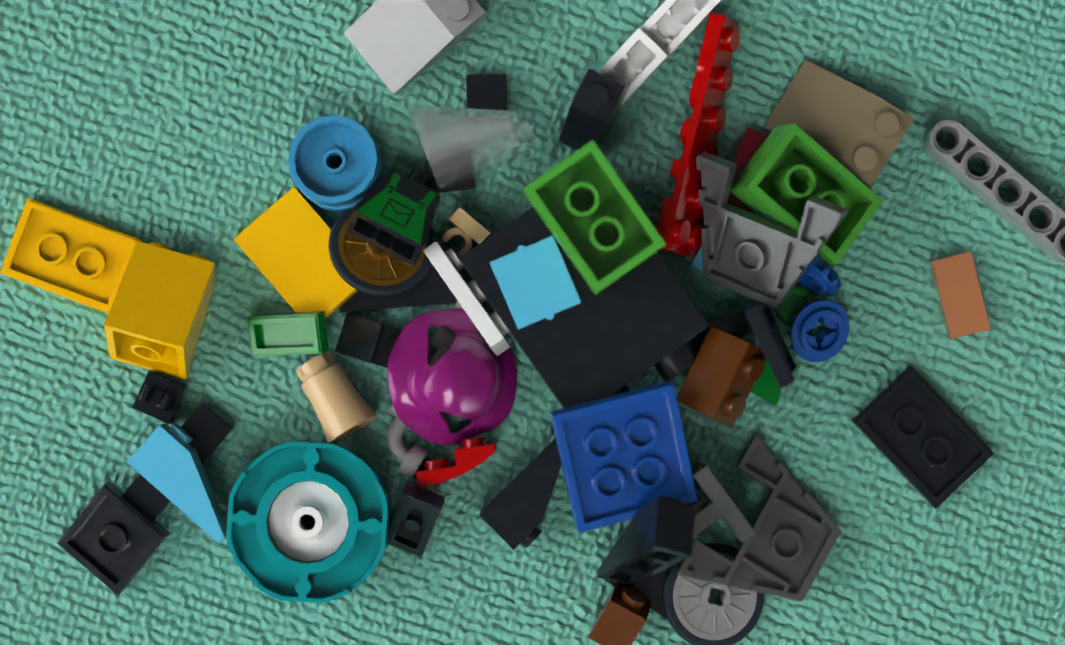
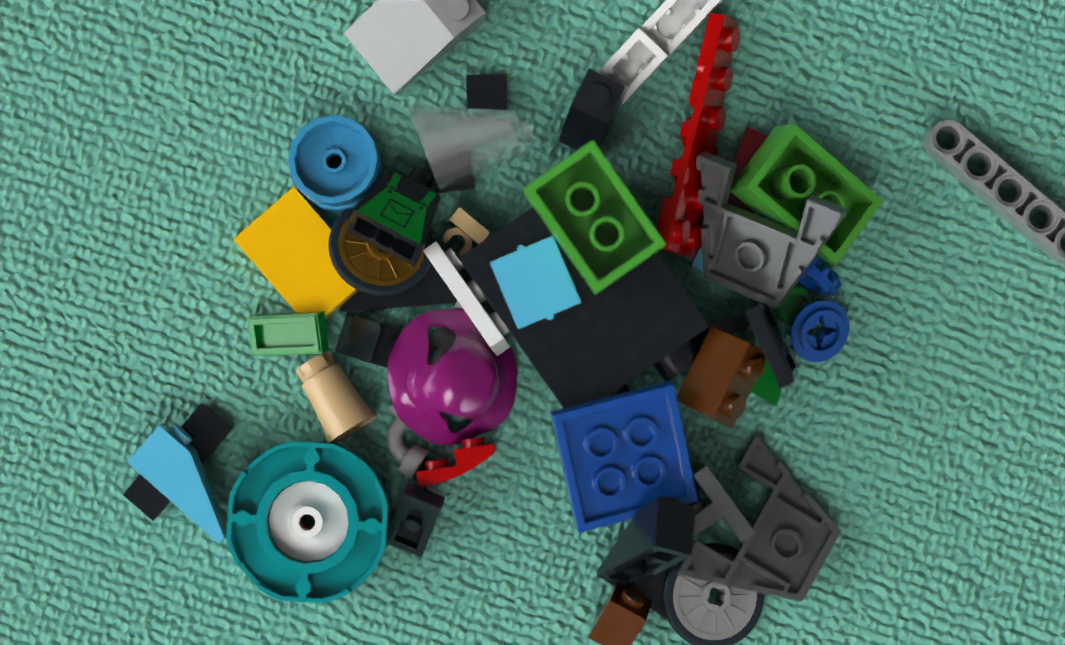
(68, 255): yellow tile -> none
(113, 538): black tile -> none
(159, 397): black tile -> none
(160, 309): yellow slope -> none
(523, 502): black slope -> none
(842, 119): dark tan slope -> none
(922, 437): black tile -> none
(960, 295): nougat tile -> none

